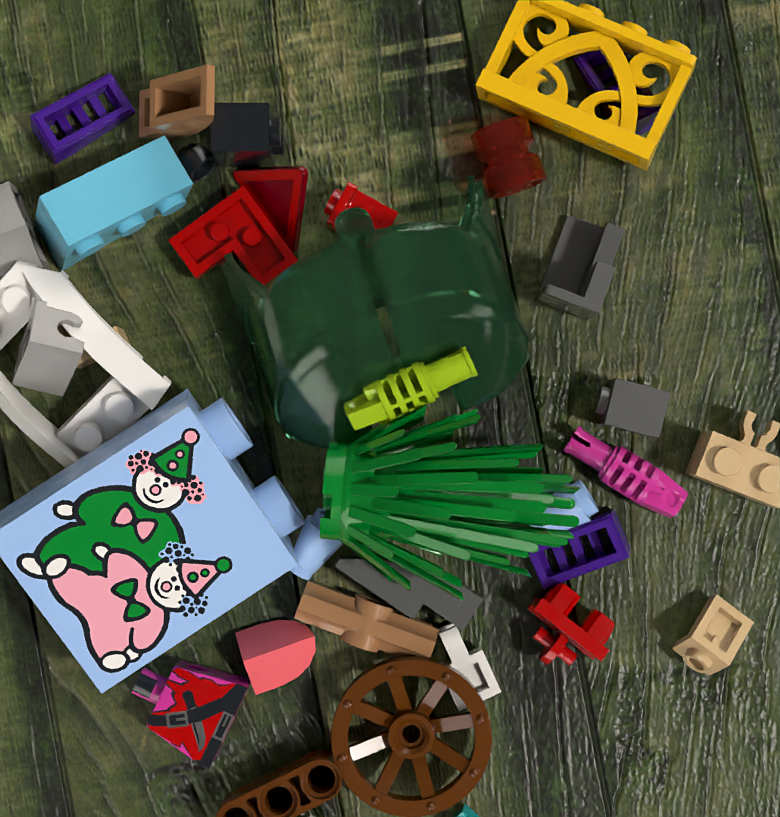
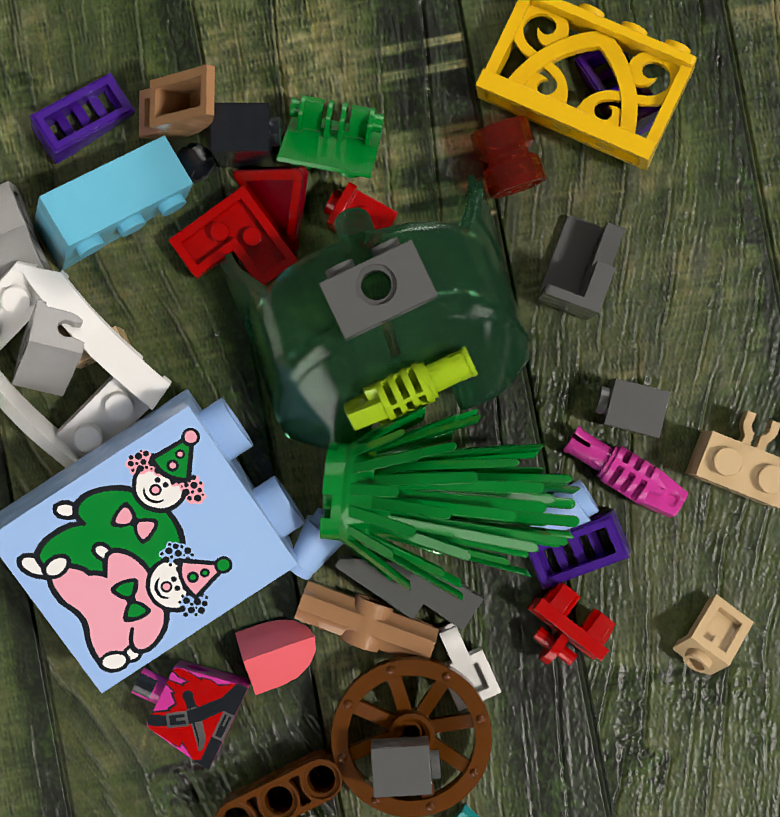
(332, 144): none -> green hinge
(403, 766): none -> dark grey brick
(408, 280): none -> dark grey brick

